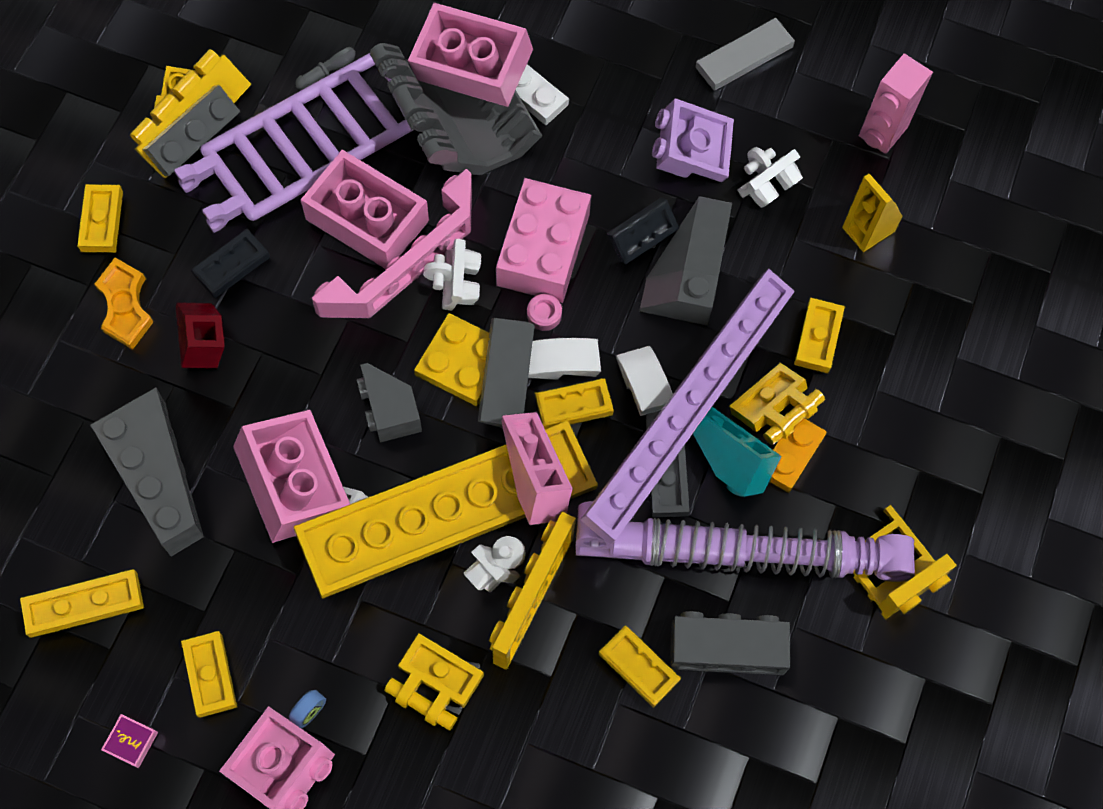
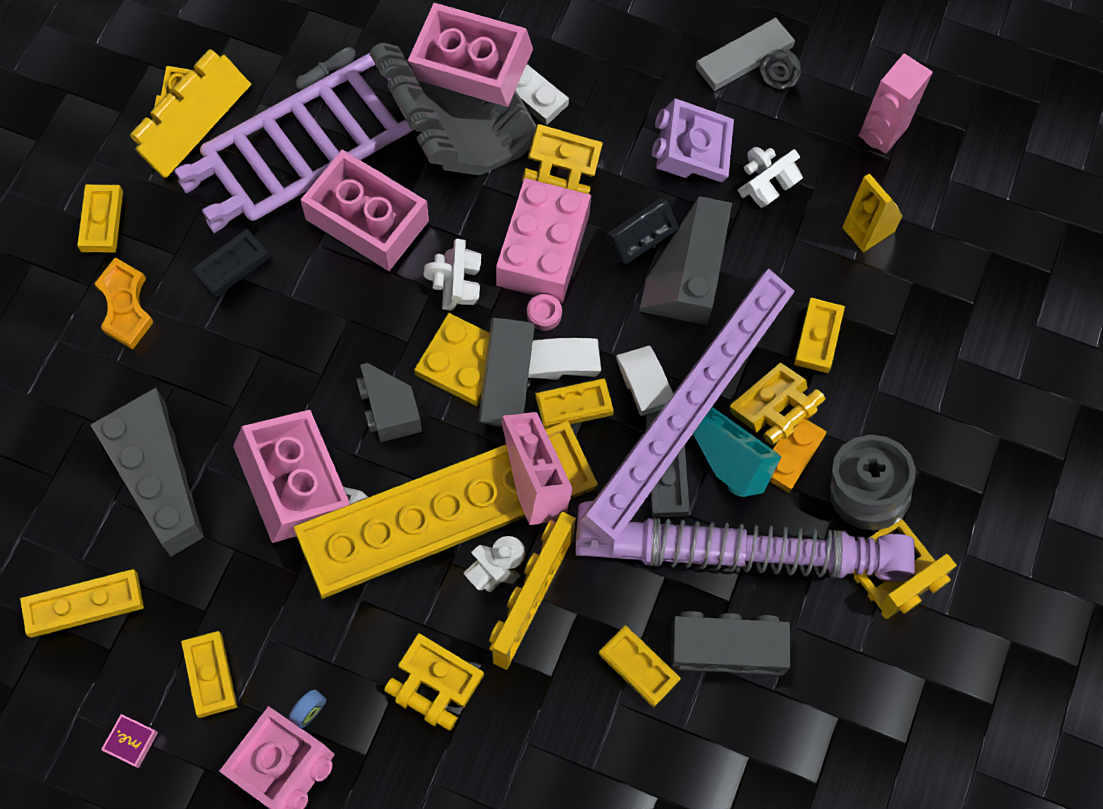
(191, 130): dark grey plate -> none
(199, 335): dark red slope -> none
(338, 300): bright pink slope -> none
(565, 151): none -> yellow plate
(774, 75): none -> dark grey plate
(872, 482): none -> dark grey wheel

